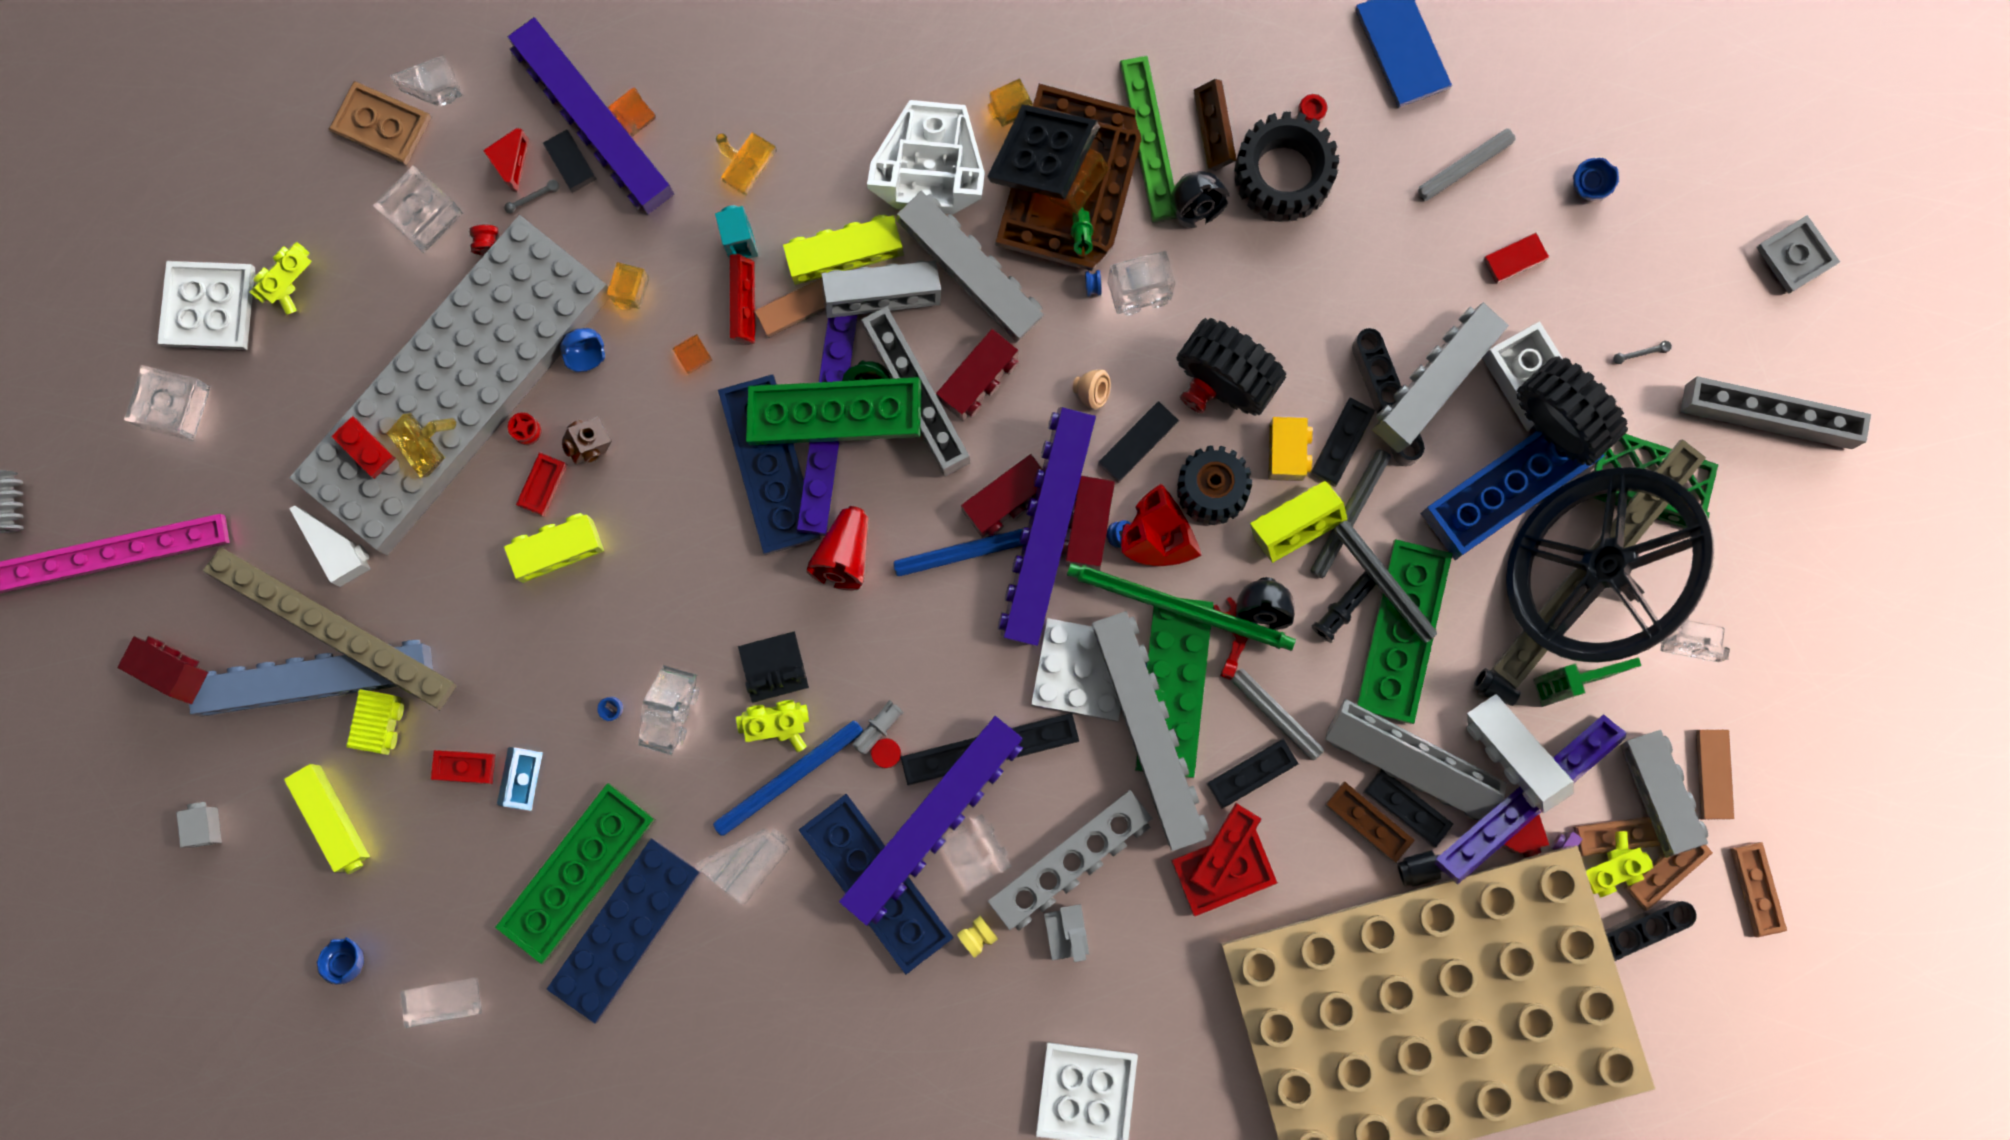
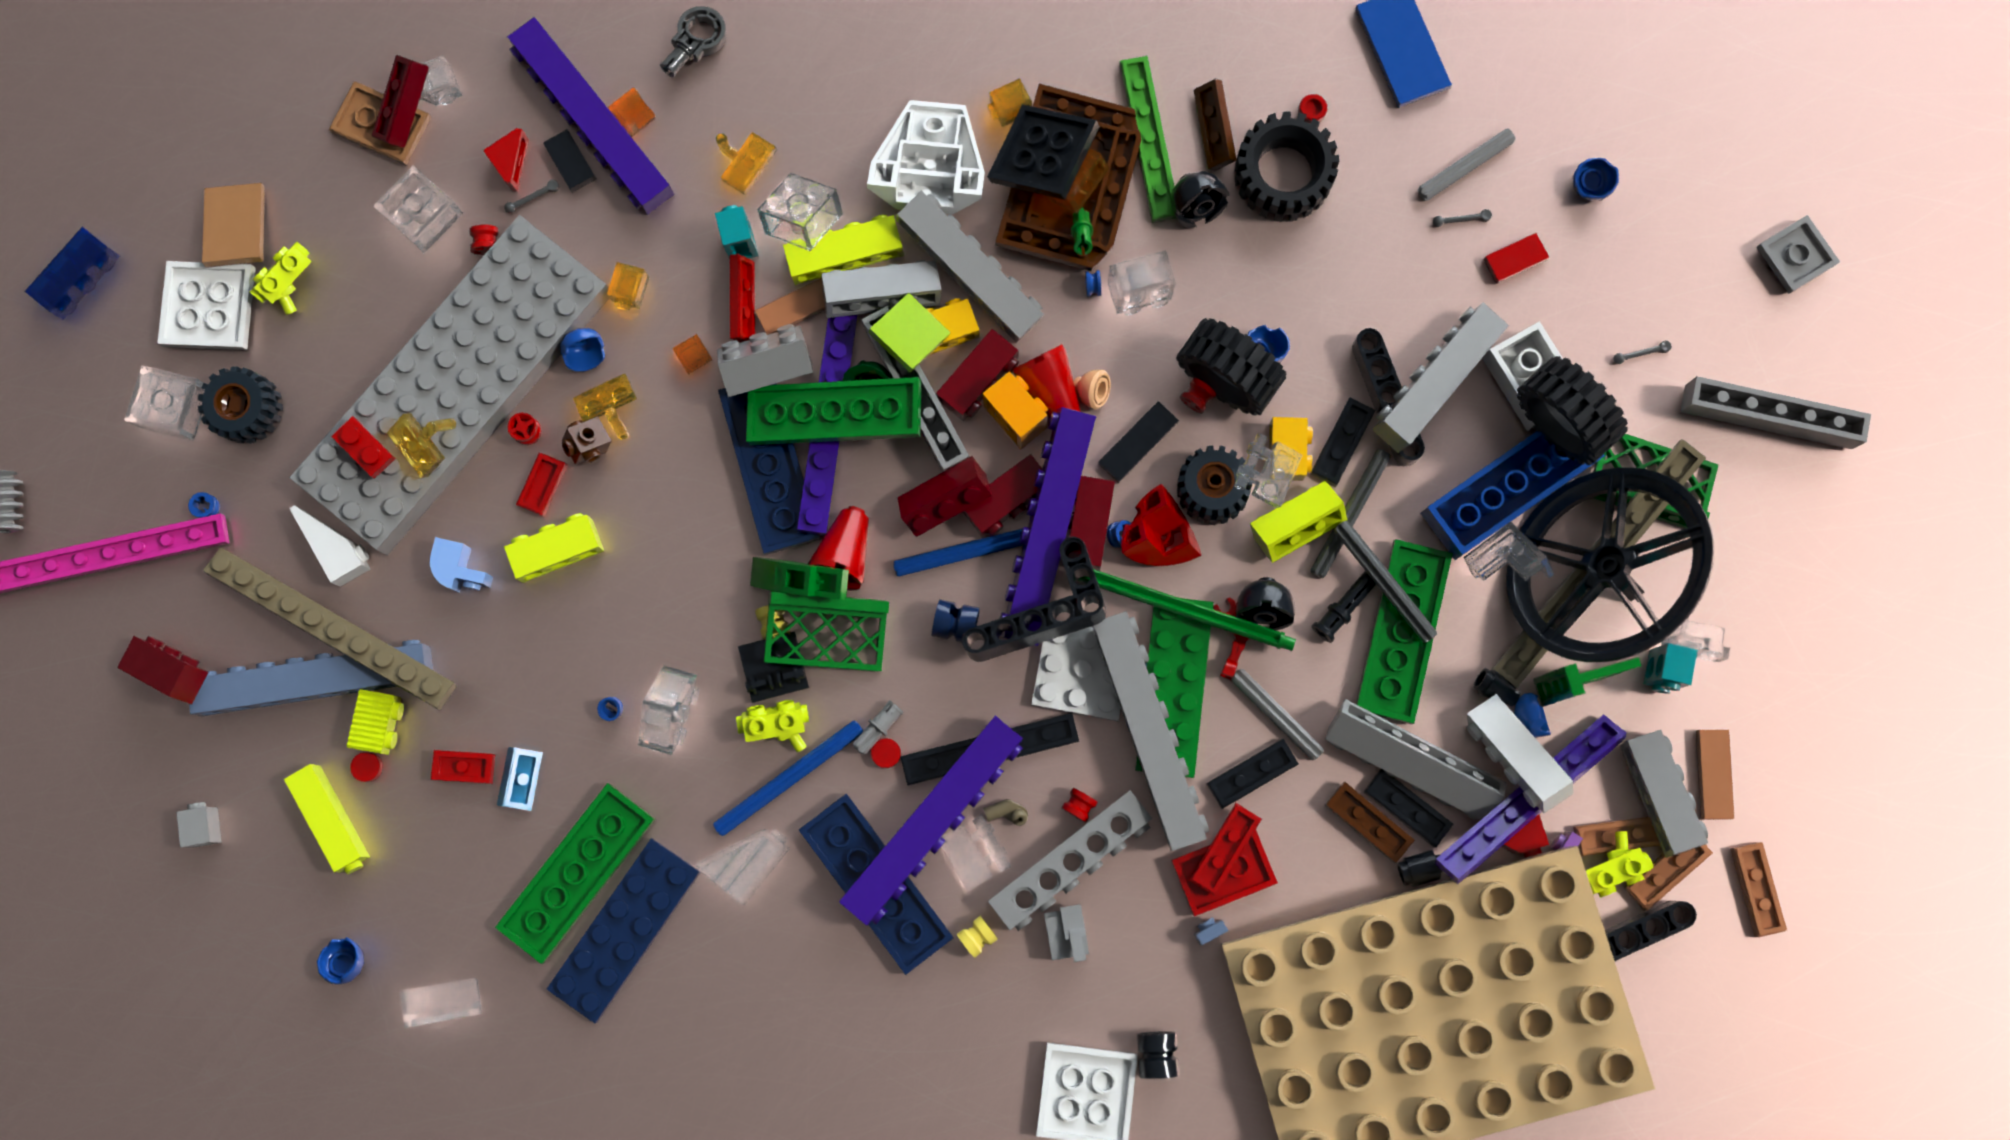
(72, 273): none -> clear blue brick
(197, 499): none -> blue bush
(233, 225): none -> medium nougat tile
(240, 405): none -> black wheel
(366, 767): none -> red tile
(400, 101): none -> dark red slope
(449, 566): none -> light blue brick
(605, 400): none -> clear yellow plate
(690, 47): none -> dark grey pin
(762, 613): none -> light yellow wheel
(764, 360): none -> light grey brick
(799, 578): none -> green slope
(800, 211): none -> clear brick
(850, 607): none -> green fence
(909, 332): none -> lime tile
(944, 496): none -> dark red brick
(953, 621): none -> dark blue wheel
(959, 320): none -> yellow brick
(1008, 809): none -> dark tan arm
(1015, 409): none -> light orange brick
(1045, 613): none -> black beam
(1050, 380): none -> red cone
(1079, 805): none -> red wheel
(1158, 1055): none -> black wheel
(1210, 930): none -> sand blue plate
(1273, 340): none -> blue hair
(1276, 474): none -> clear plate
(1484, 216): none -> dark grey hinge
(1509, 547): none -> clear panel
(1532, 715): none -> blue hair
(1670, 668): none -> teal brick

